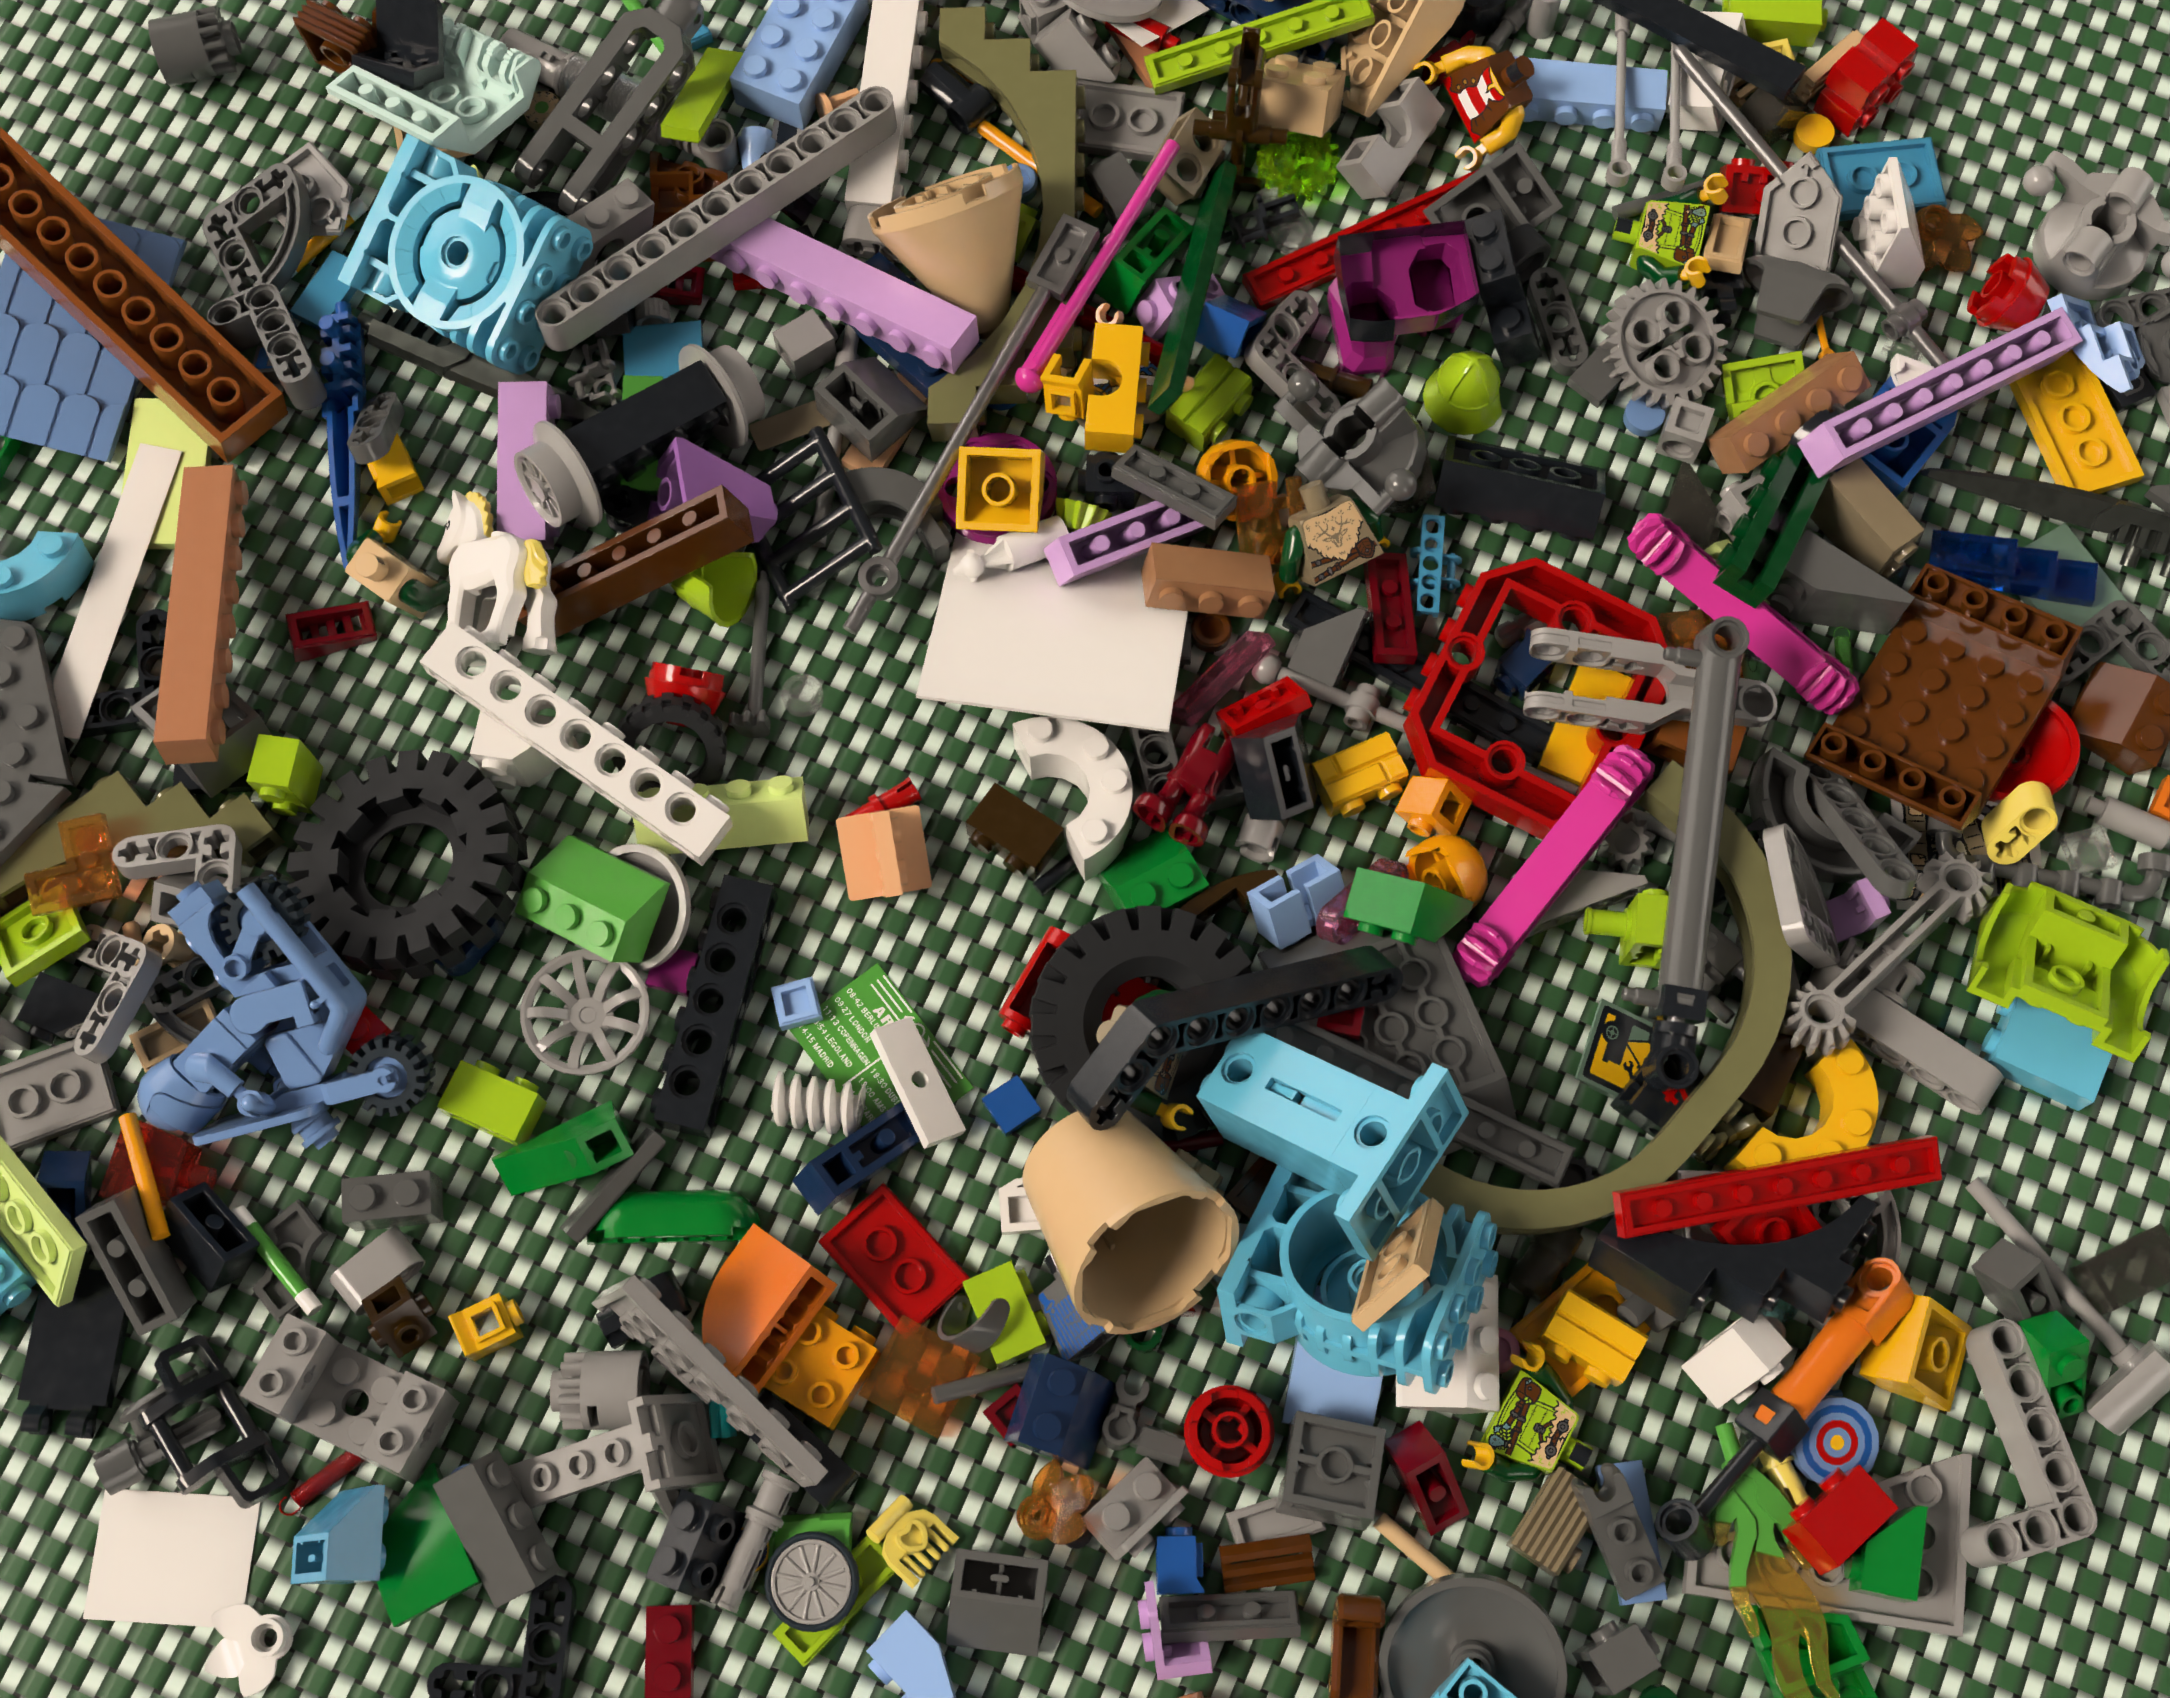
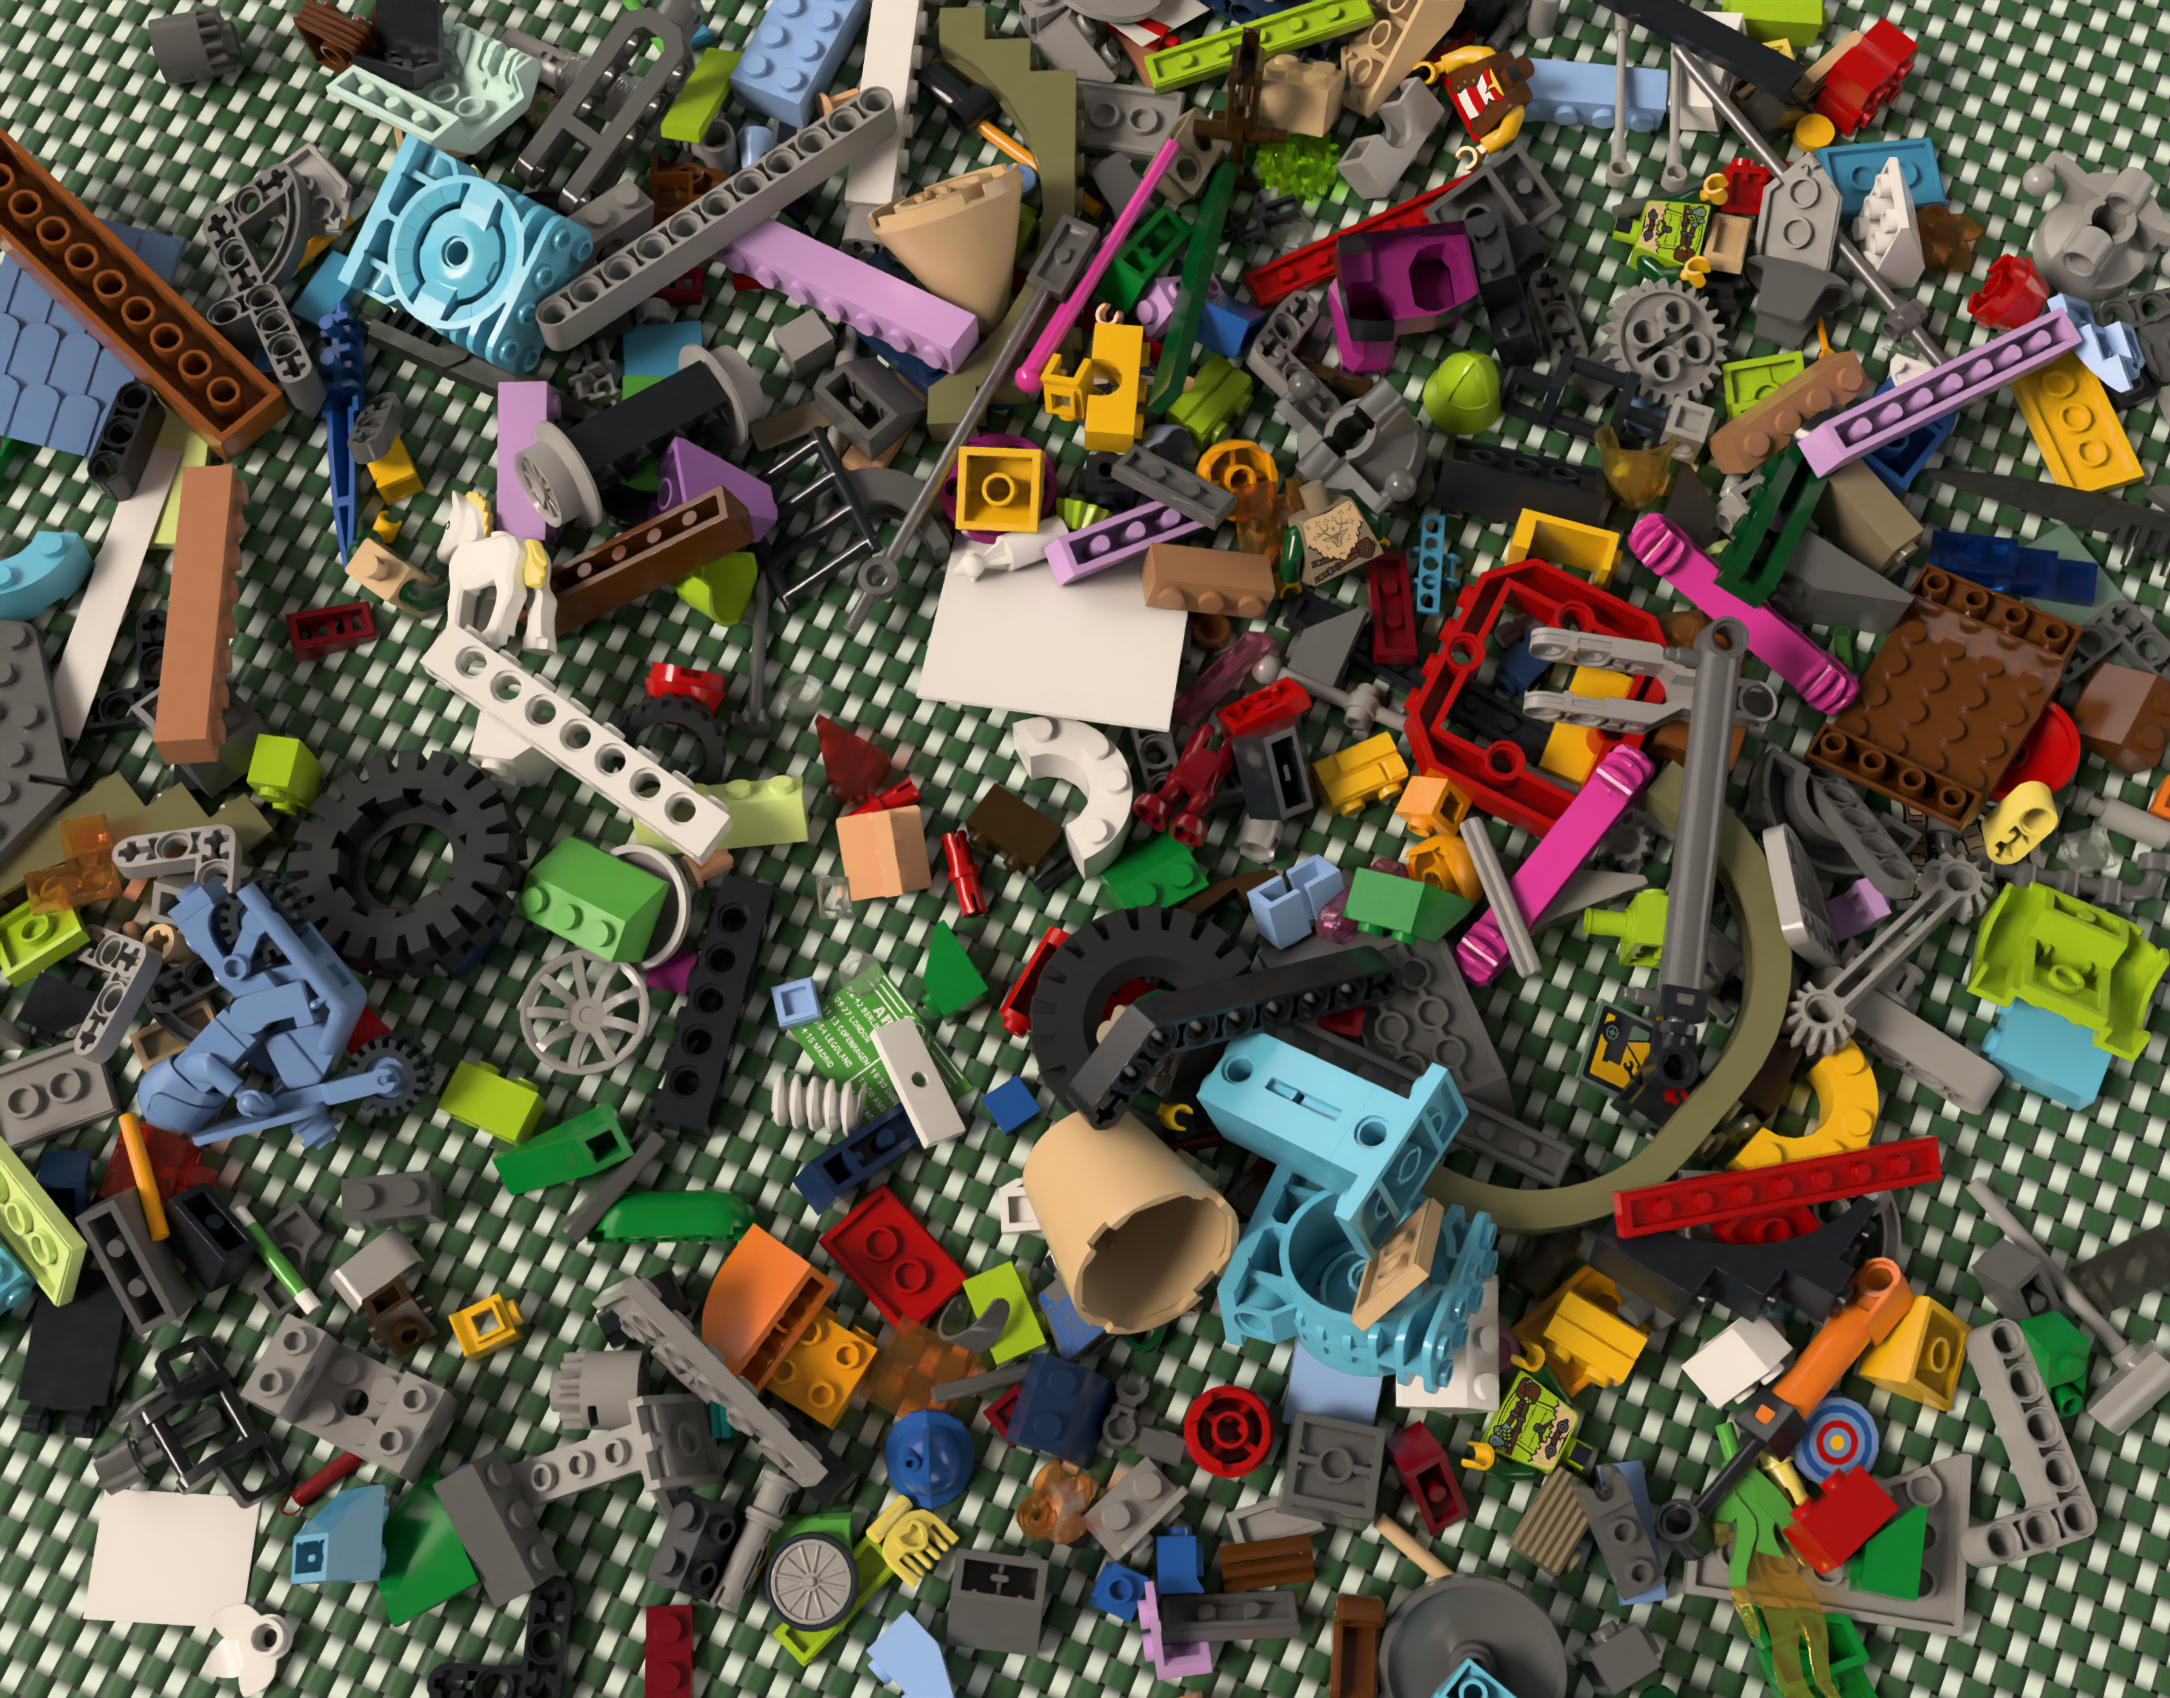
(129, 458): none -> black beam
(717, 863): none -> light nougat piece
(834, 896): none -> clear slope
(851, 764): none -> clear red slope
(860, 974): none -> clear tile
(929, 1457): none -> blue helmet
(951, 979): none -> green slope
(964, 874): none -> red pin
(1118, 1591): none -> blue window
(1166, 441): none -> sand blue hair
(1500, 897): none -> light grey axle
(1554, 386): none -> black bar
(1566, 544): none -> yellow panel
(1634, 474): none -> clear yellow helmet

